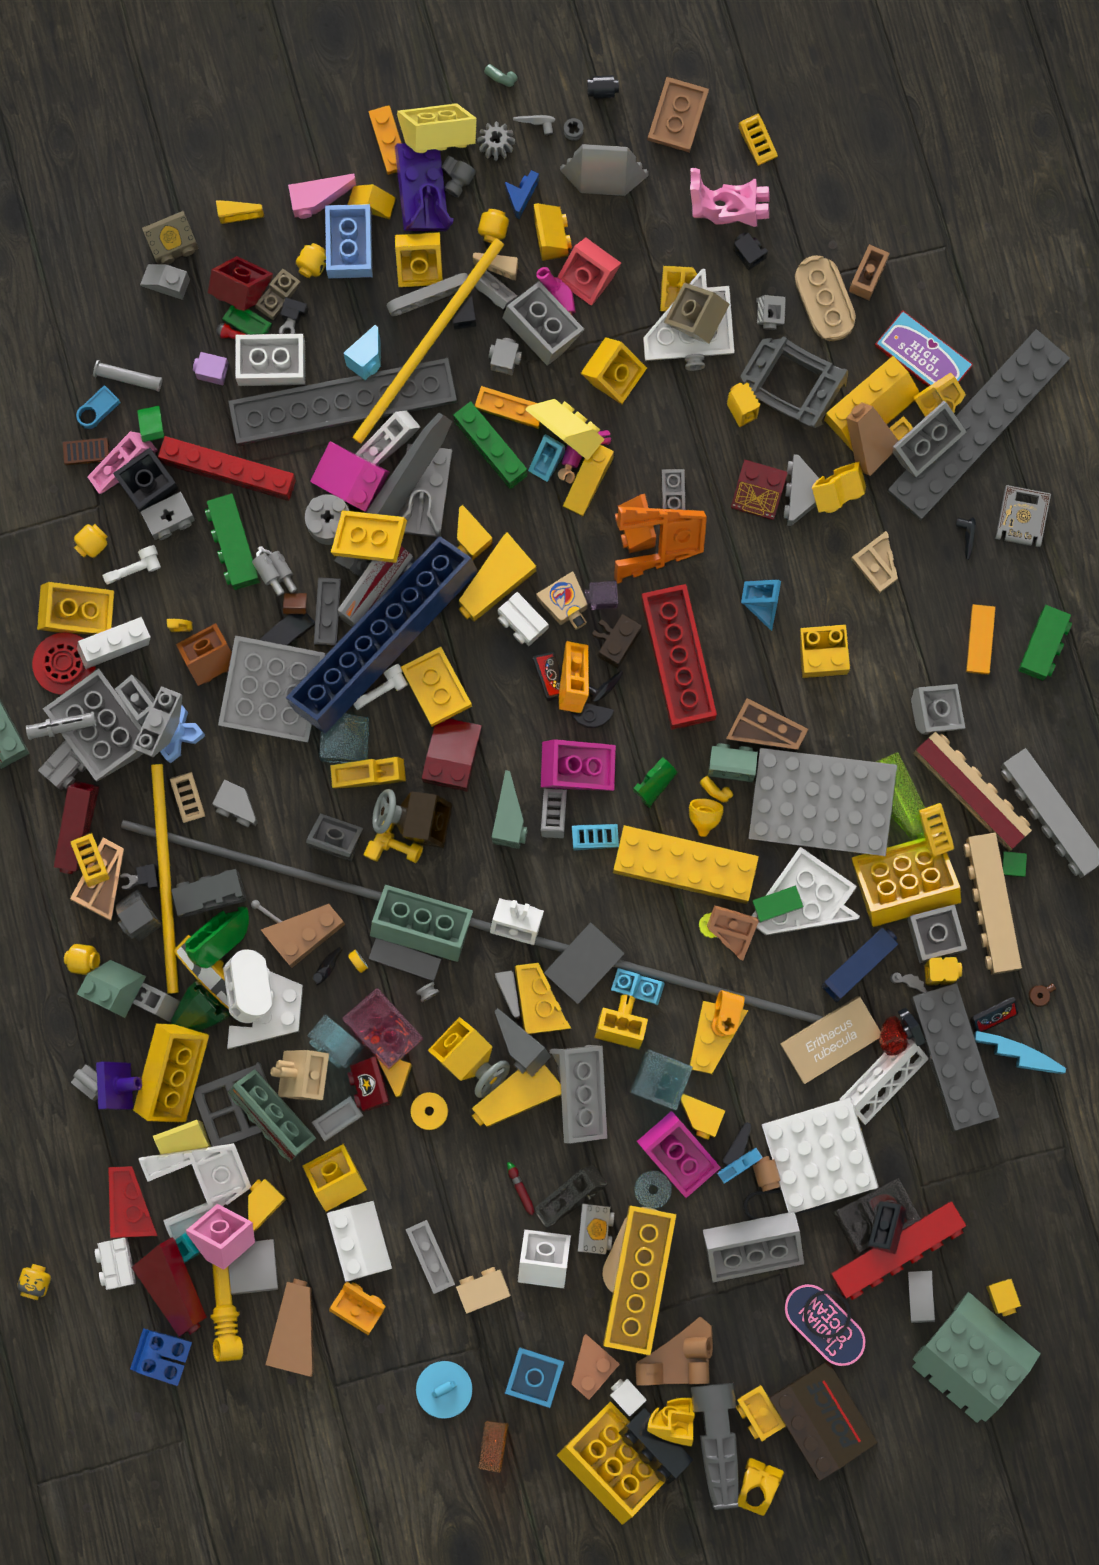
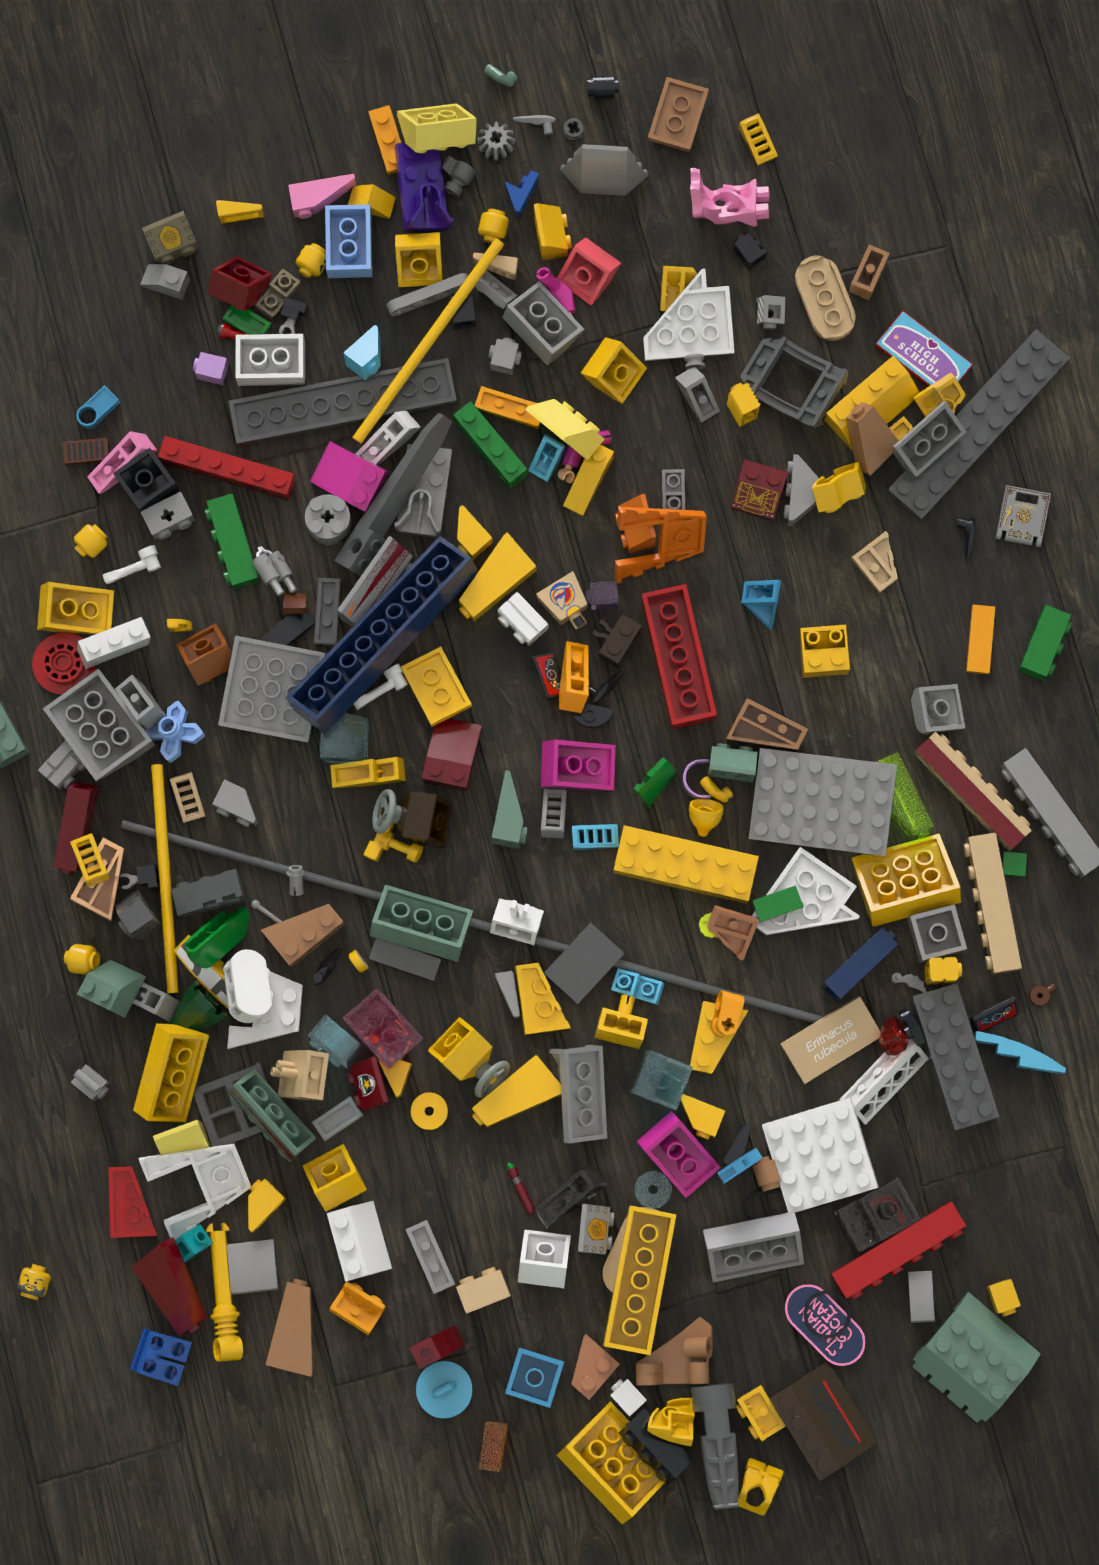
(61, 725): light grey pin -> none
(115, 1263): white brick -> none
(116, 1085): dark purple tile -> none
(127, 376): light grey pin -> none
(150, 423): green tile -> none
(159, 723): light grey slope -> none
(221, 1236): bright pink slope -> none
(295, 876): none -> light grey pin
(334, 837): dark grey slope -> none
(369, 536): yellow plate -> none
(427, 992): light grey bush -> none
(437, 1346): none -> dark red slope
(523, 1048): dark grey slope -> none
(687, 789): none -> lavender helmet
(697, 312): dark tan slope -> none
(697, 393): none -> light grey slope
(887, 1227): black slope -> none
(940, 843): yellow slope -> none

